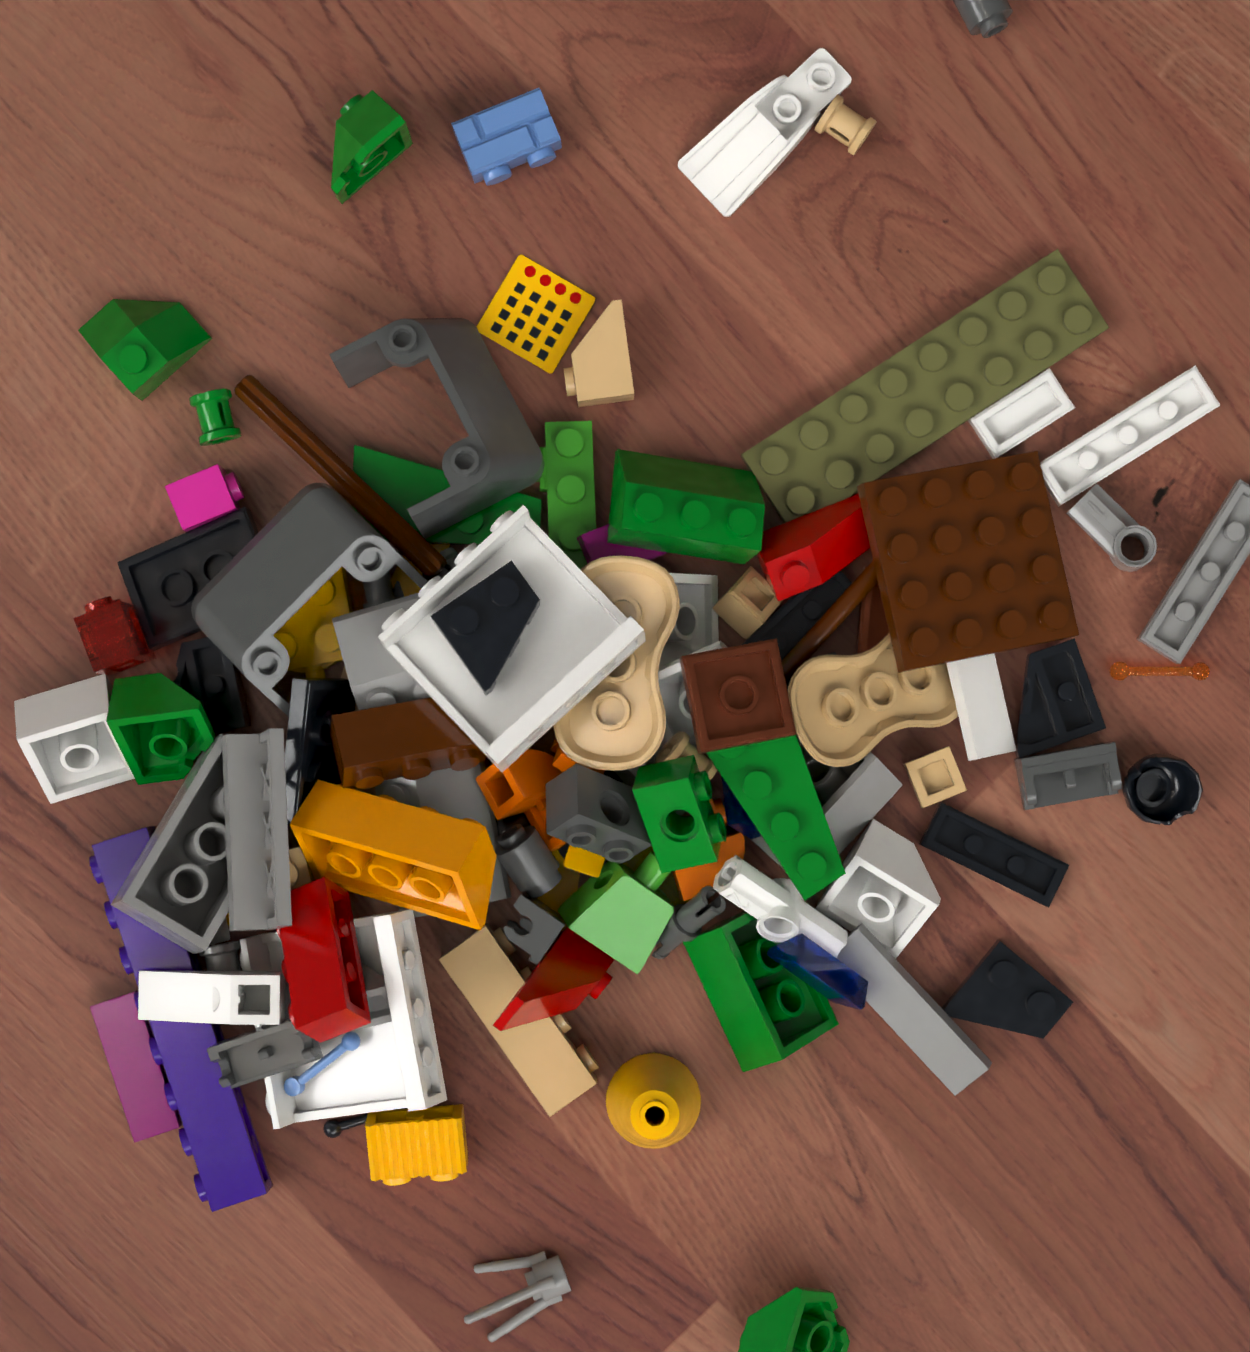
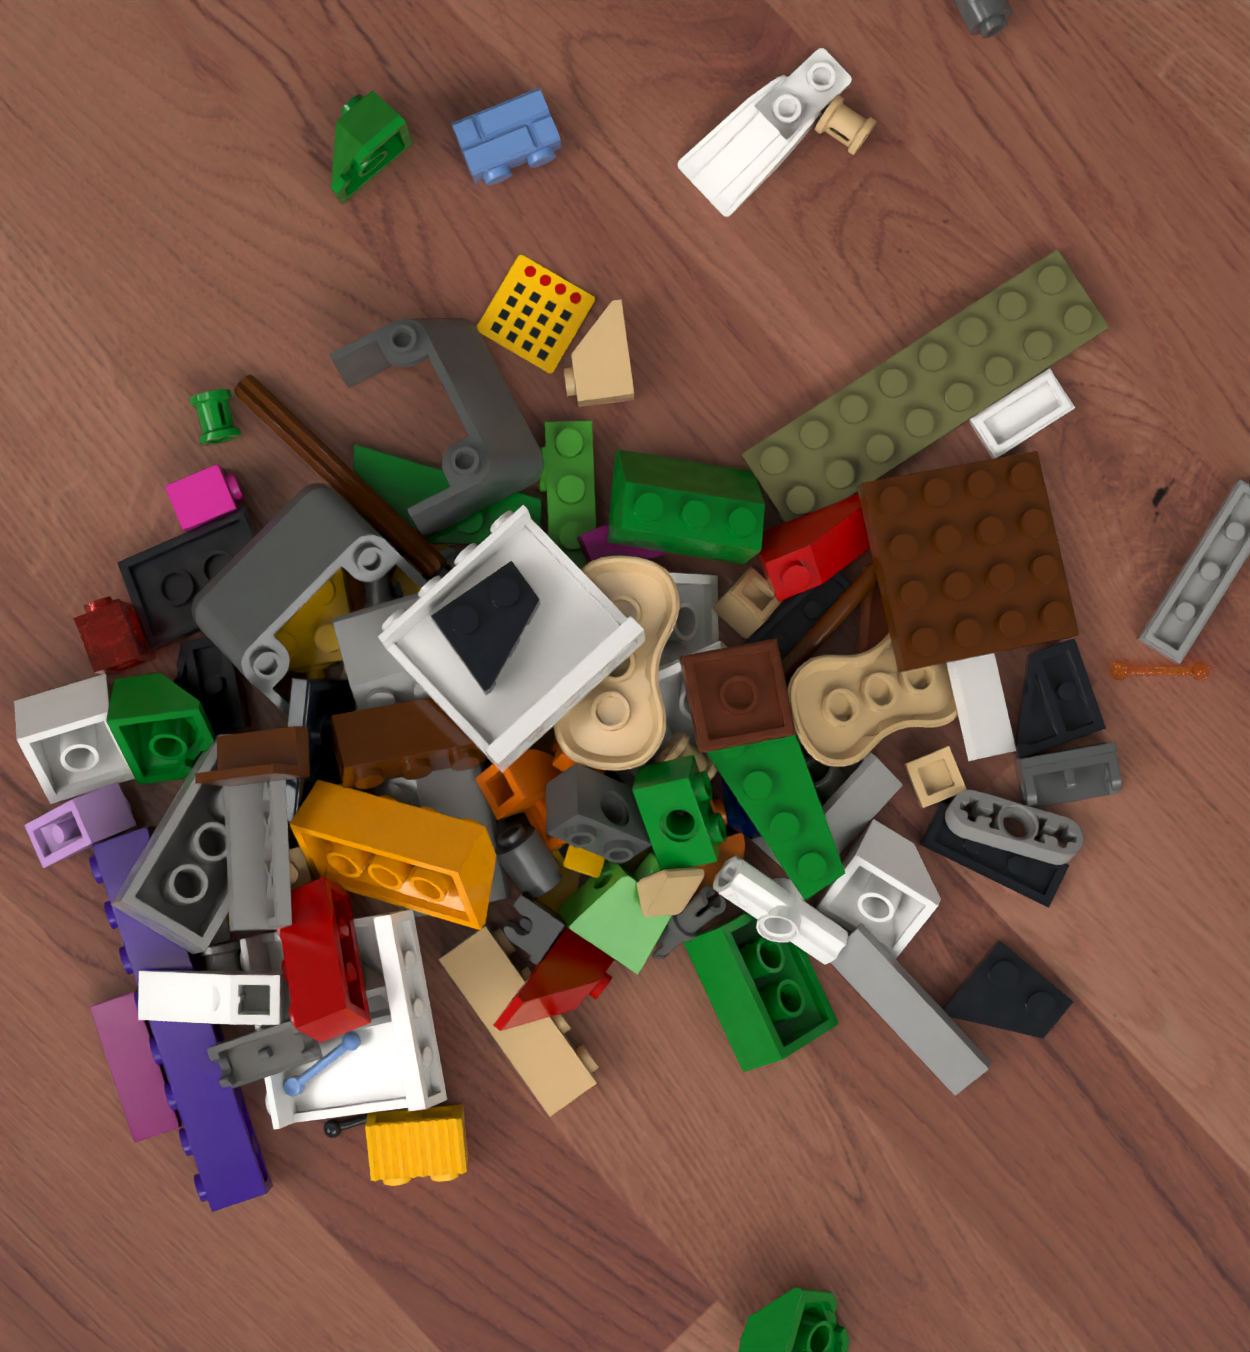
(80, 824): none -> lavender slope
(144, 341): green slope -> none
(260, 757): none -> reddish brown panel
(545, 1282): light grey plant -> none
(651, 1082): yellow cone -> none
(668, 890): none -> tan slope
(821, 971): clear blue slope -> none
(1031, 818): none -> light grey beam
(1109, 524): light grey piece -> none
(1127, 435): white tile -> none
(1162, 788): black hair -> none

